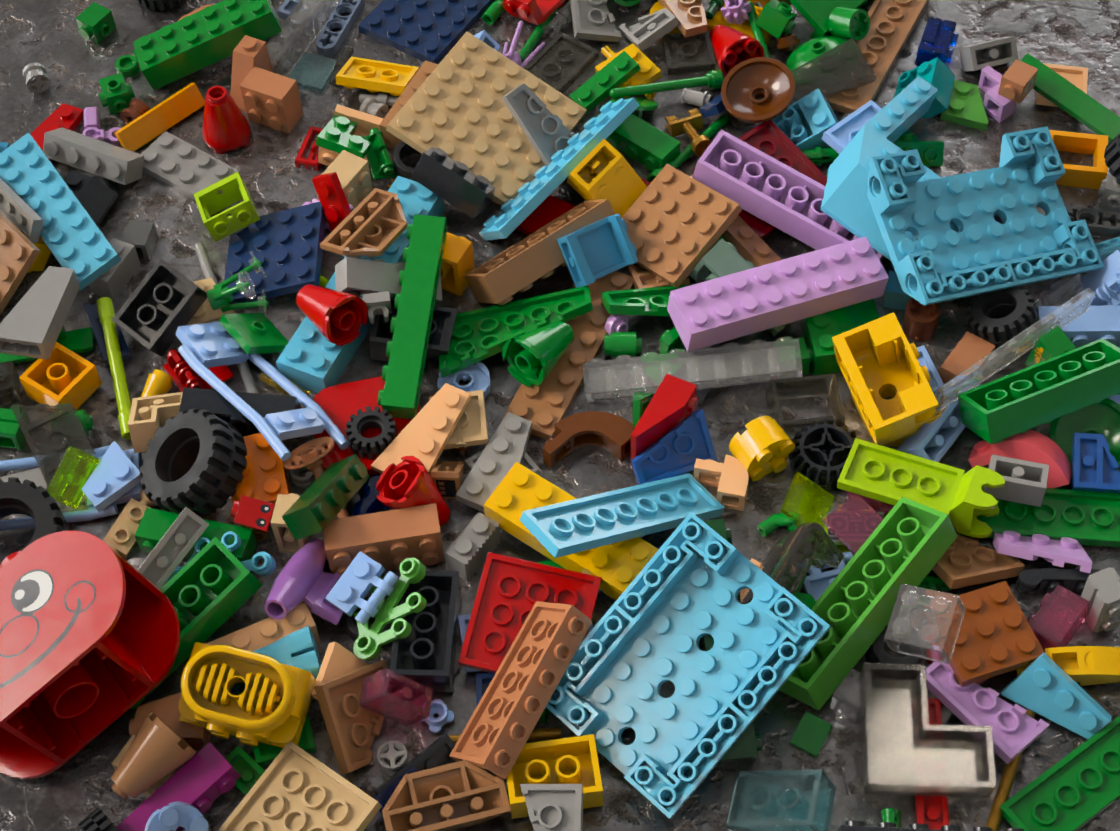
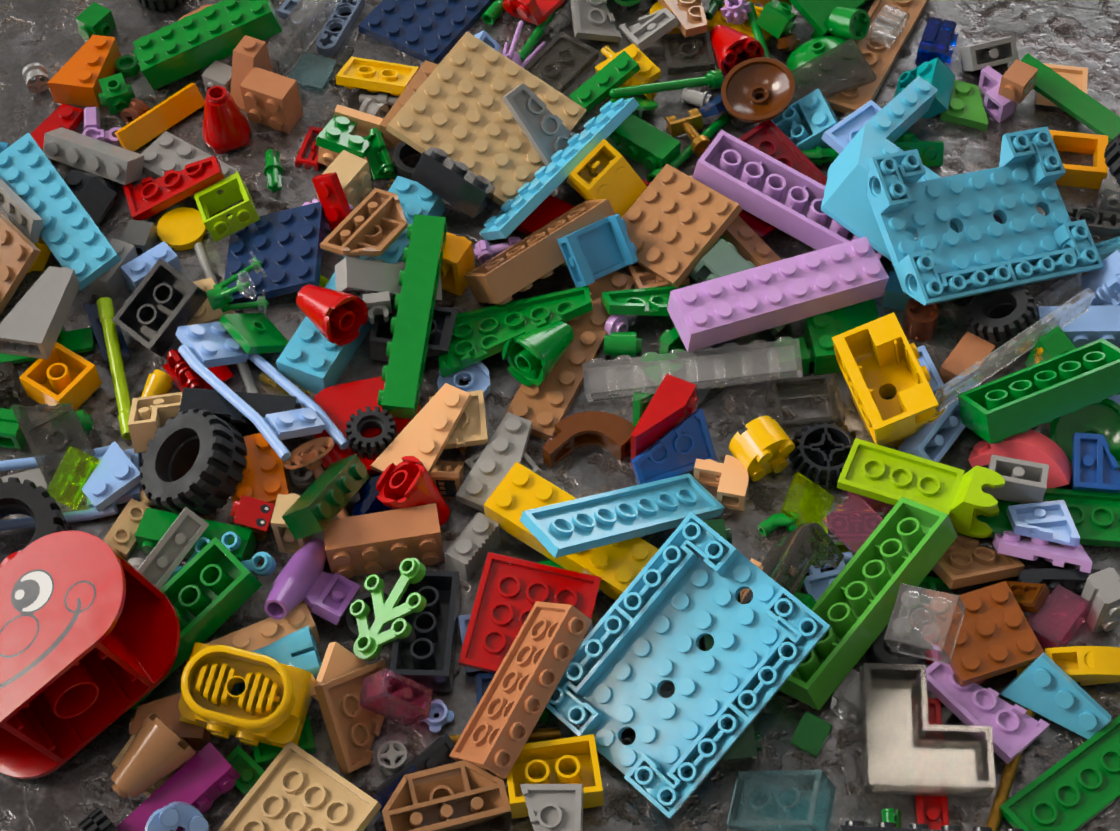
(79, 78): none -> orange wedge
(139, 267): none -> light blue brick
(163, 192): none -> red wing
(181, 228): none -> yellow tile
(217, 75): none -> light grey brick
(273, 170): none -> green axle
(356, 583): light blue plate -> none
(484, 252): none -> lavender bar
(887, 26): none -> clear beam
(1028, 595): none -> reddish brown plate
(1044, 521): none -> light blue wing

